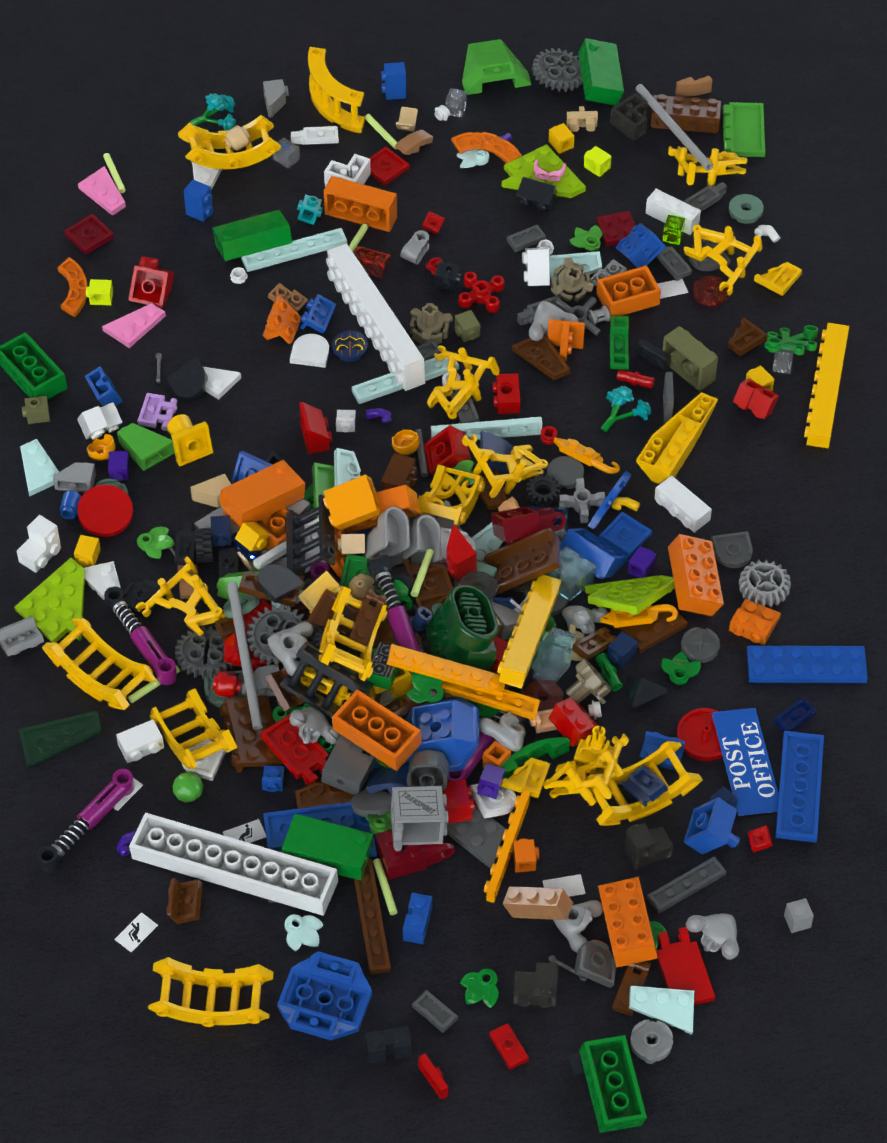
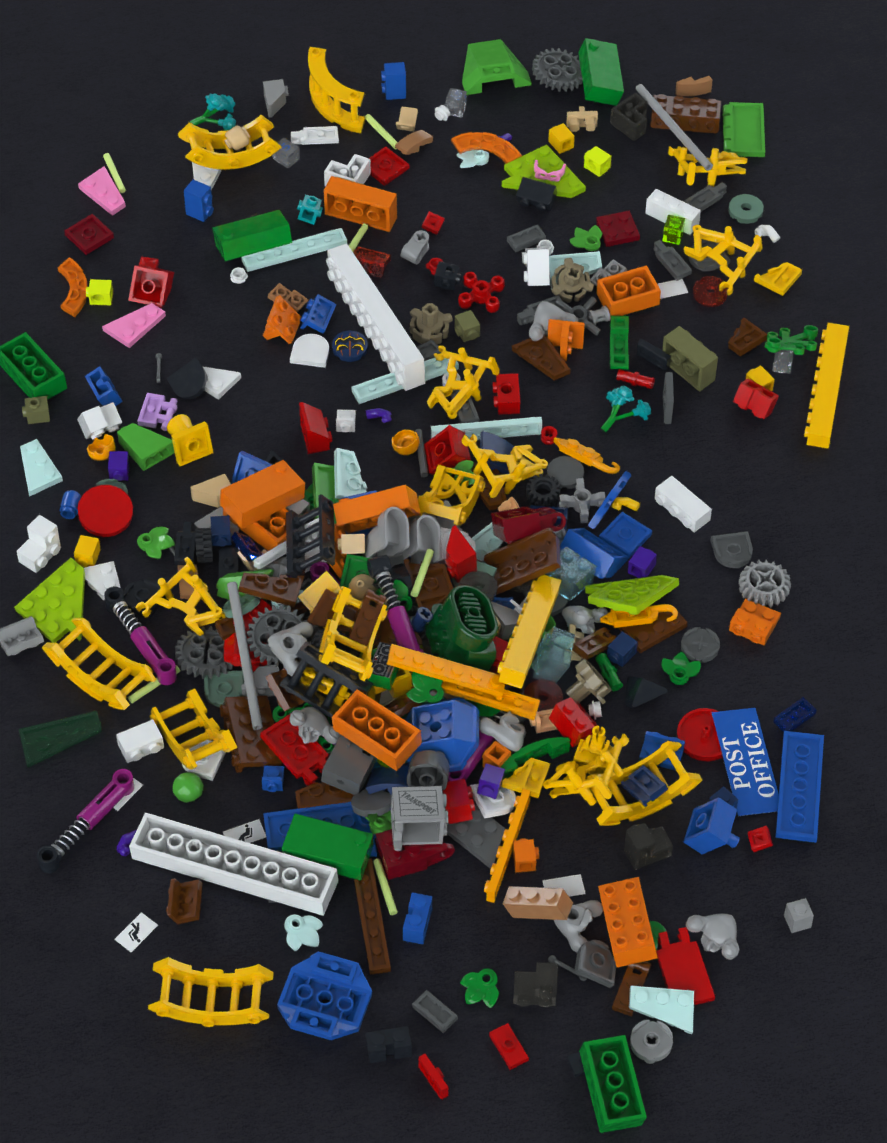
(76, 477): light grey slope -> none
(226, 684): red head -> none
(252, 536): yellow brick -> none
(278, 582): black tile -> none
(352, 502): light orange brick -> none
(400, 472): reddish brown brick -> none
(640, 246): blue bracket -> none
(675, 439): yellow wedge -> none
(686, 885): dark grey tile -> none
(695, 575): orange brick -> none
(806, 664): blue plate -> none

